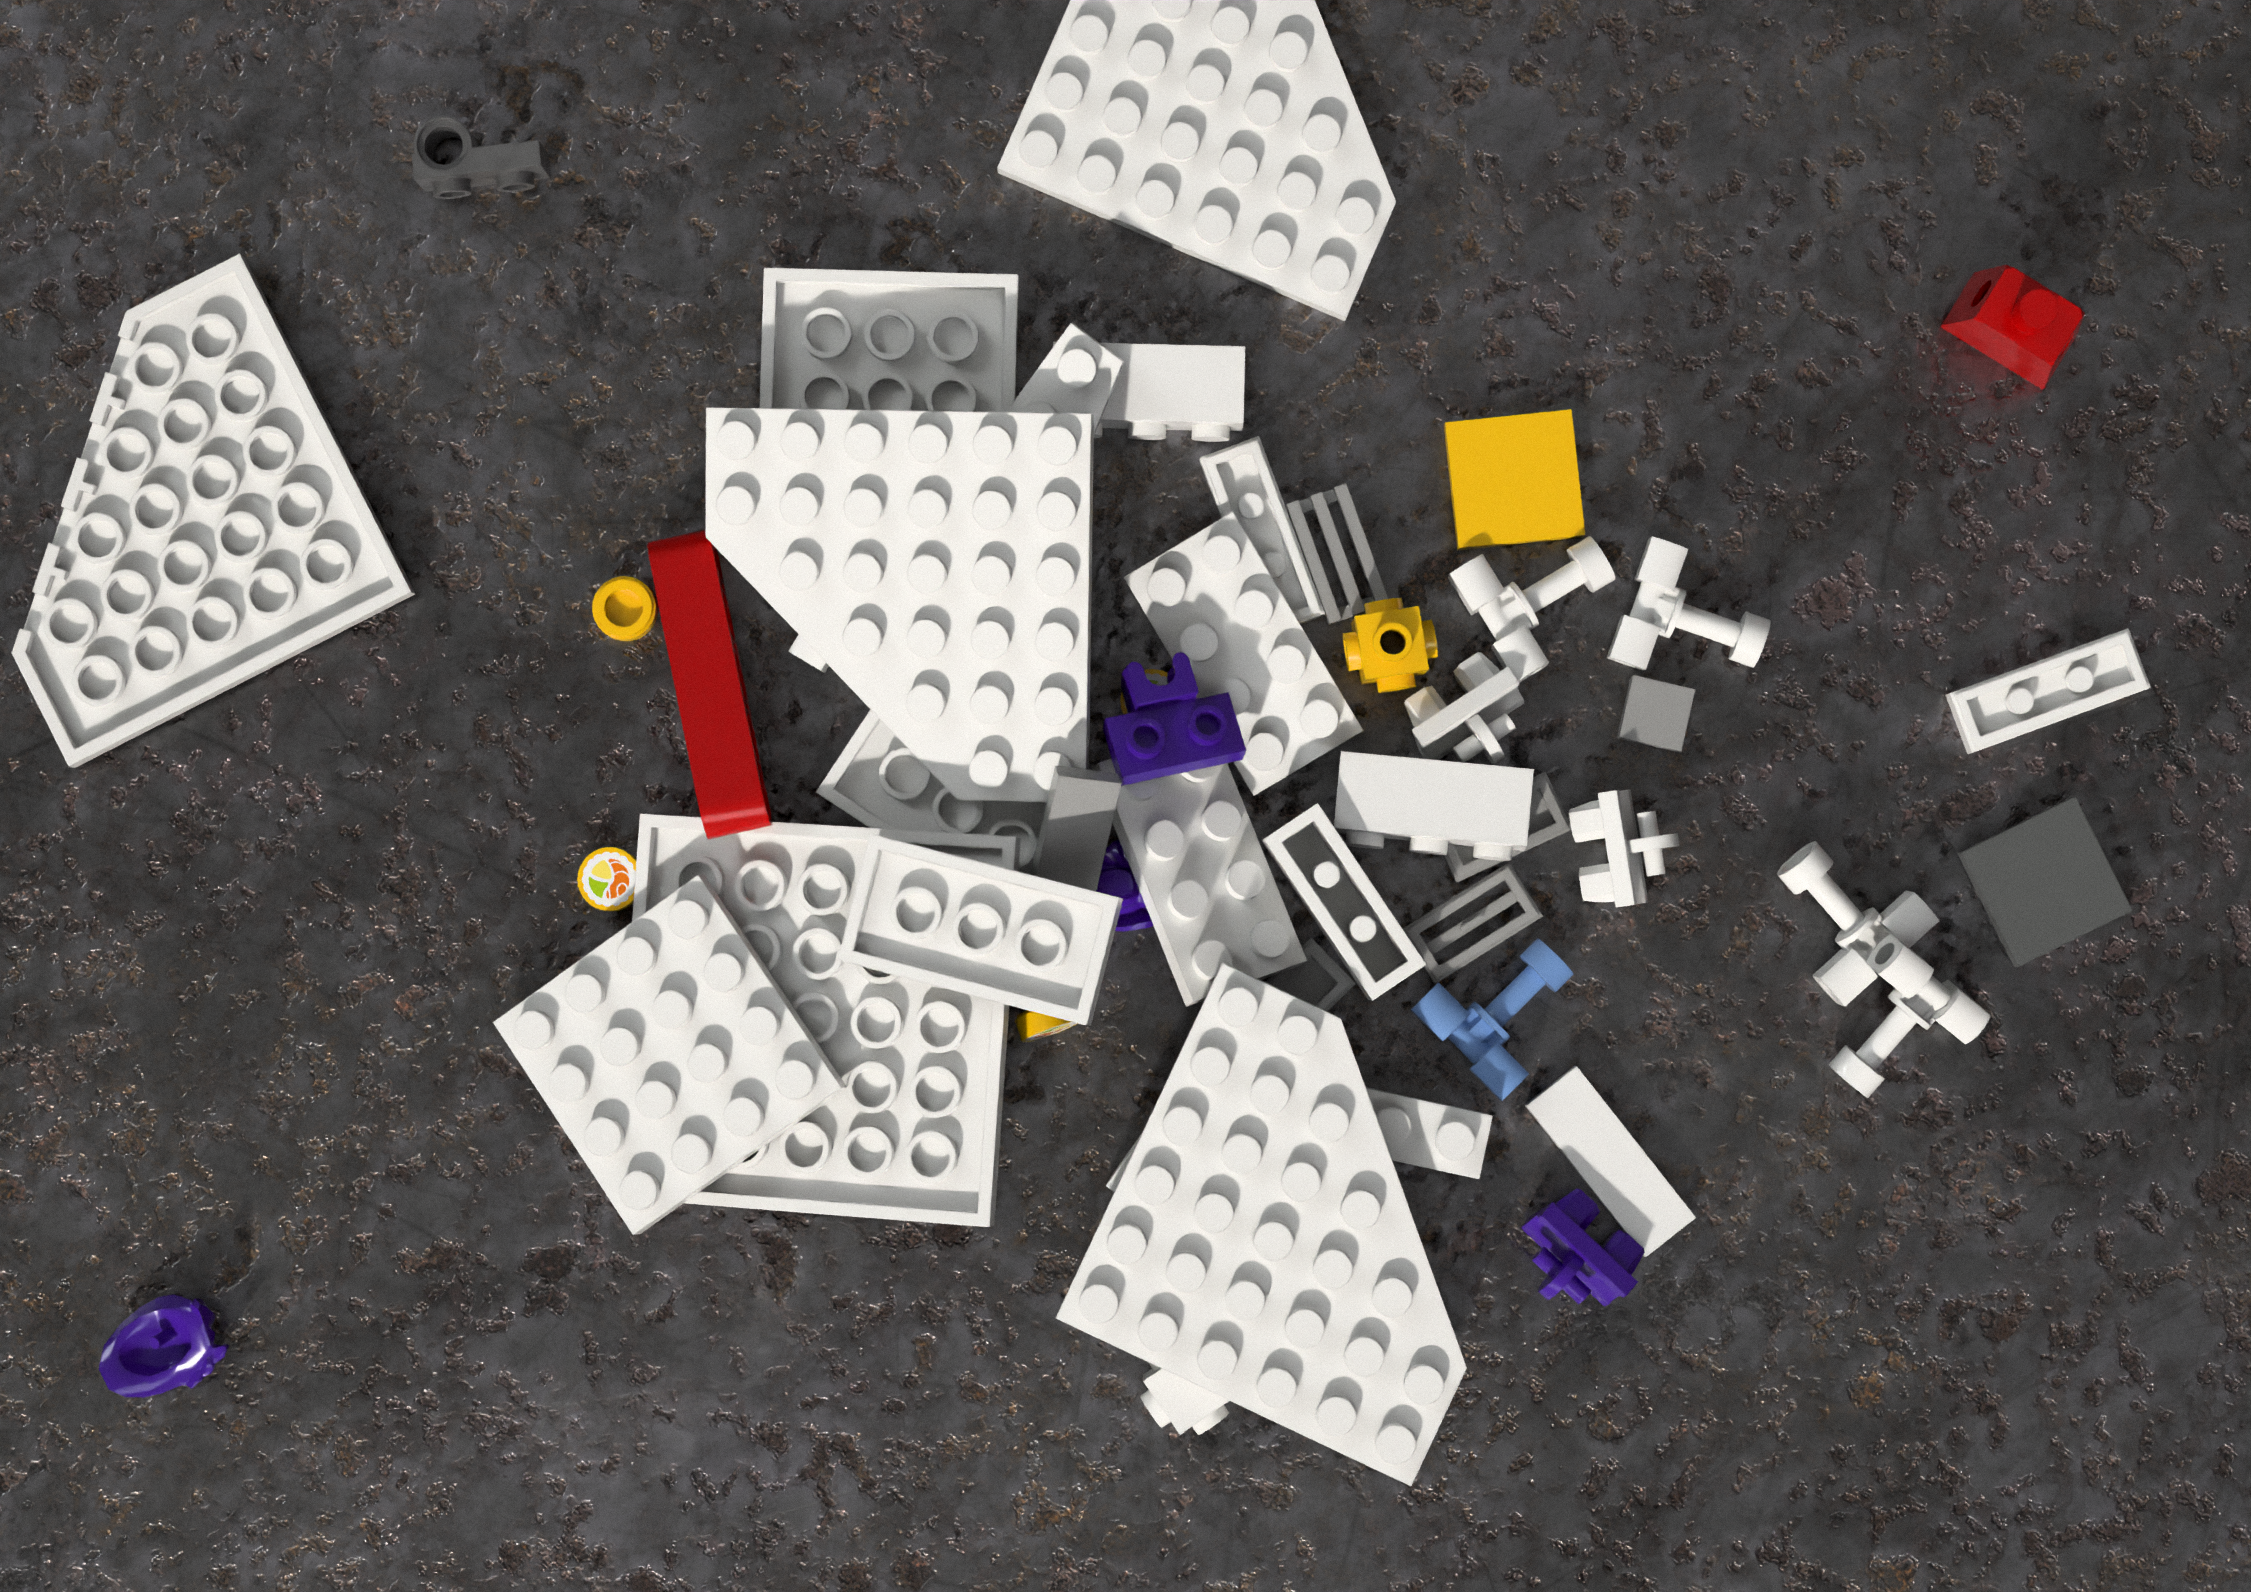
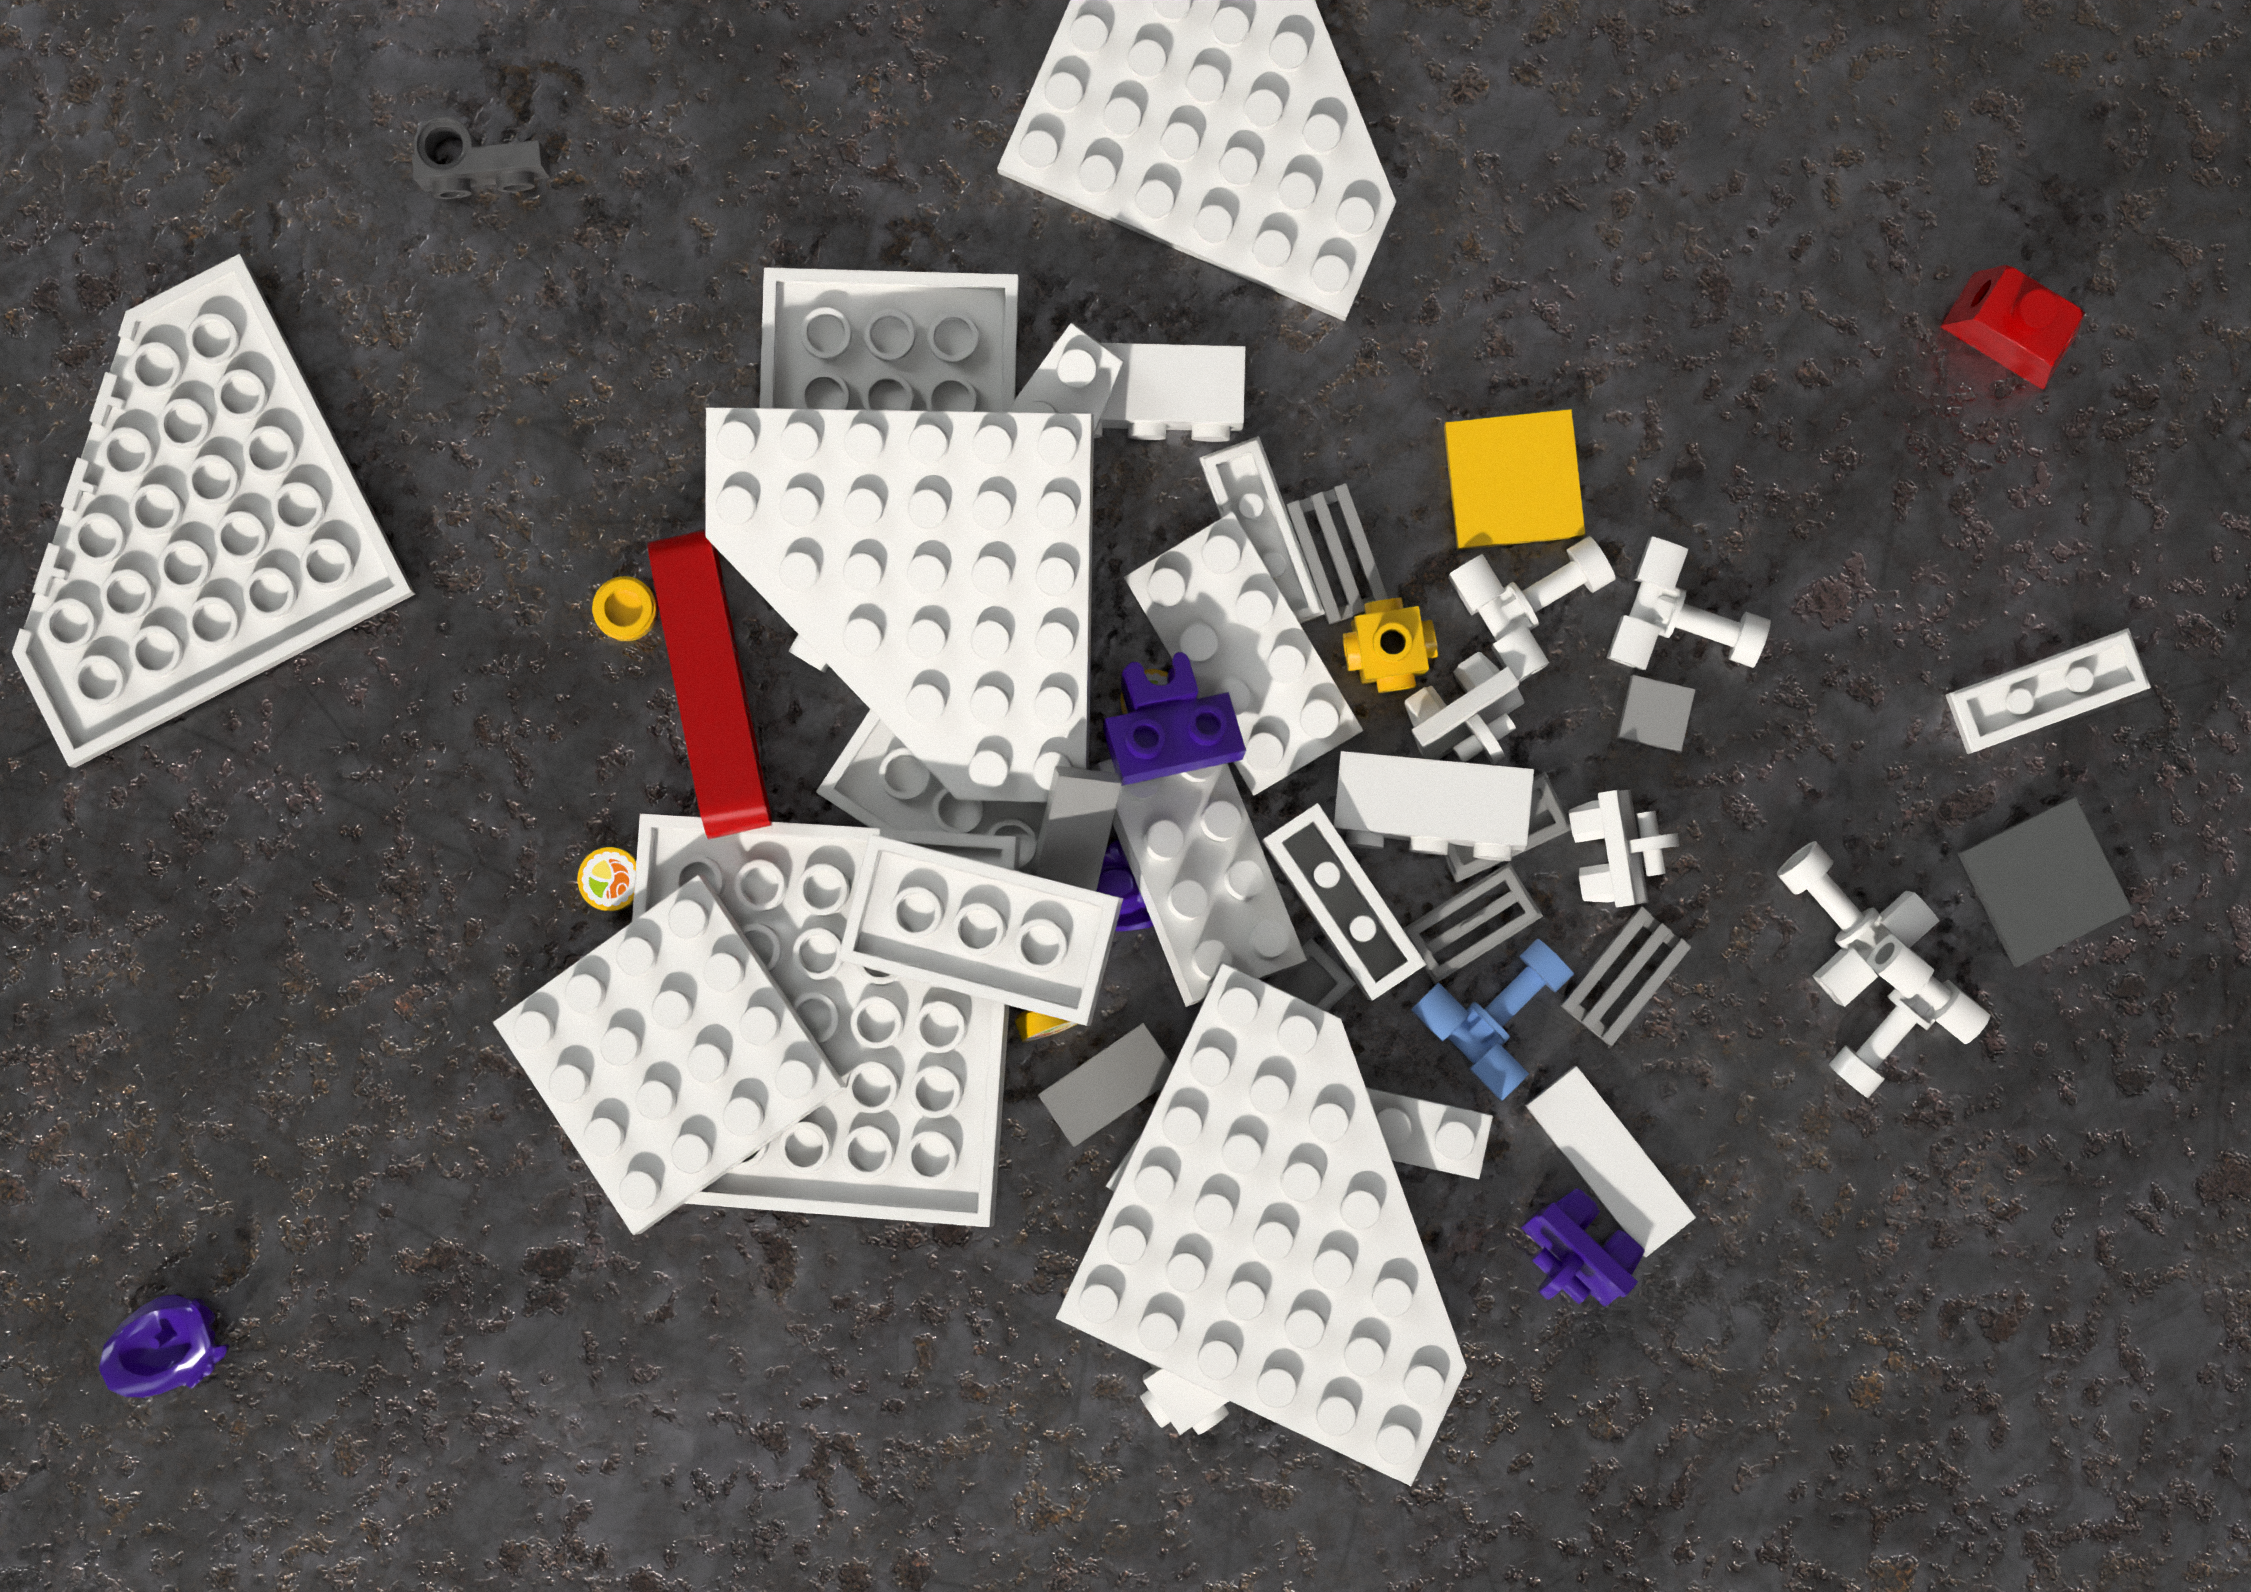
(1107, 1085): none -> light grey tile
(1659, 934): none -> light grey tile

